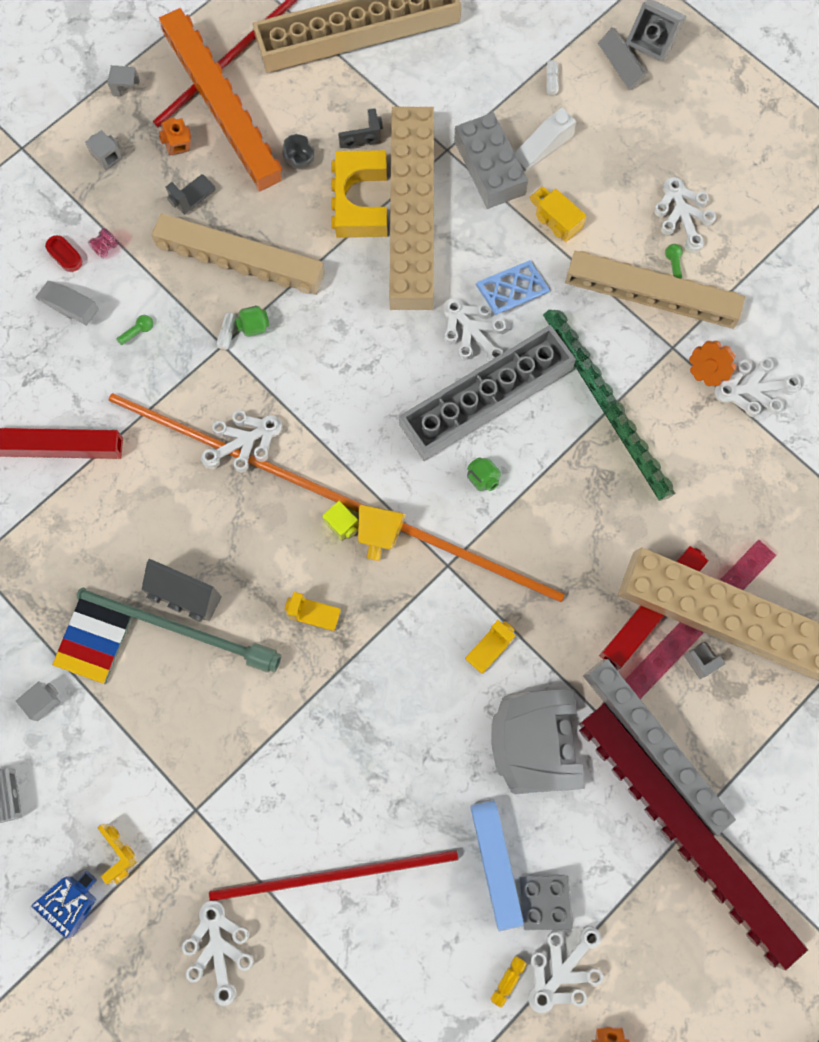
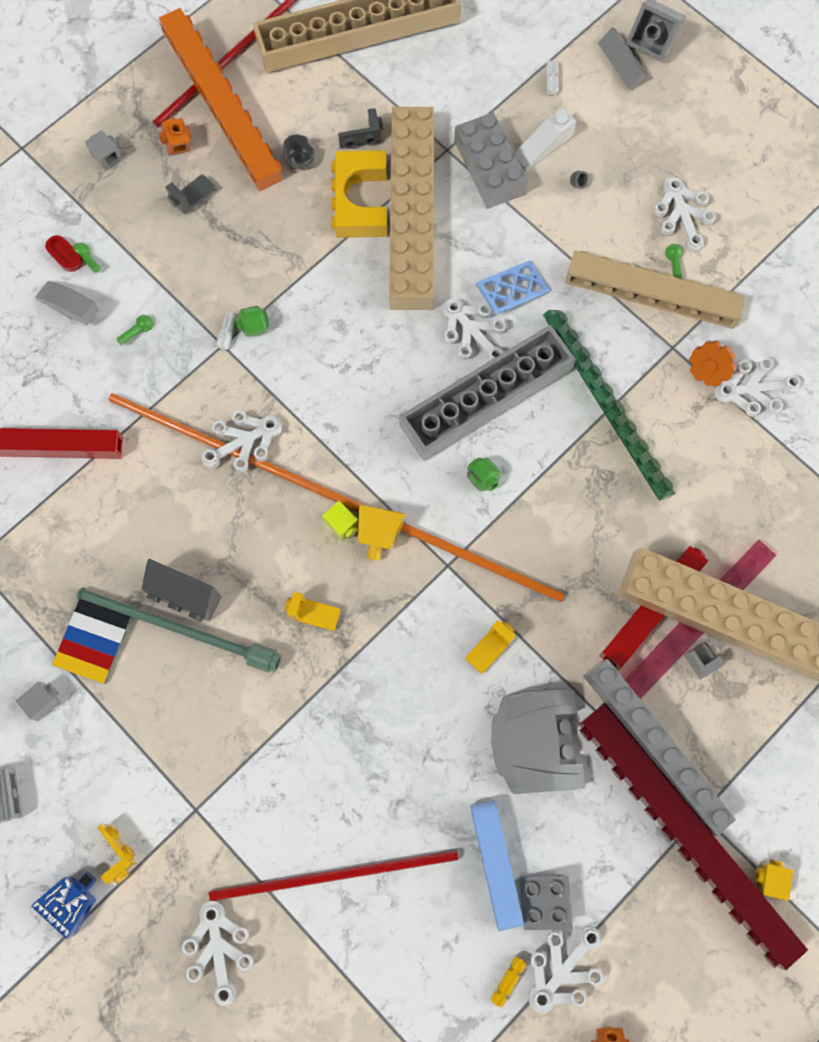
(84, 251): none -> bright green bar
(103, 243): clear pink wheel -> none
(121, 77): light grey panel -> none
(238, 254): tan brick -> none
(558, 213): yellow brick -> none
(579, 179): none -> dark grey hinge
(774, 880): none -> yellow brick

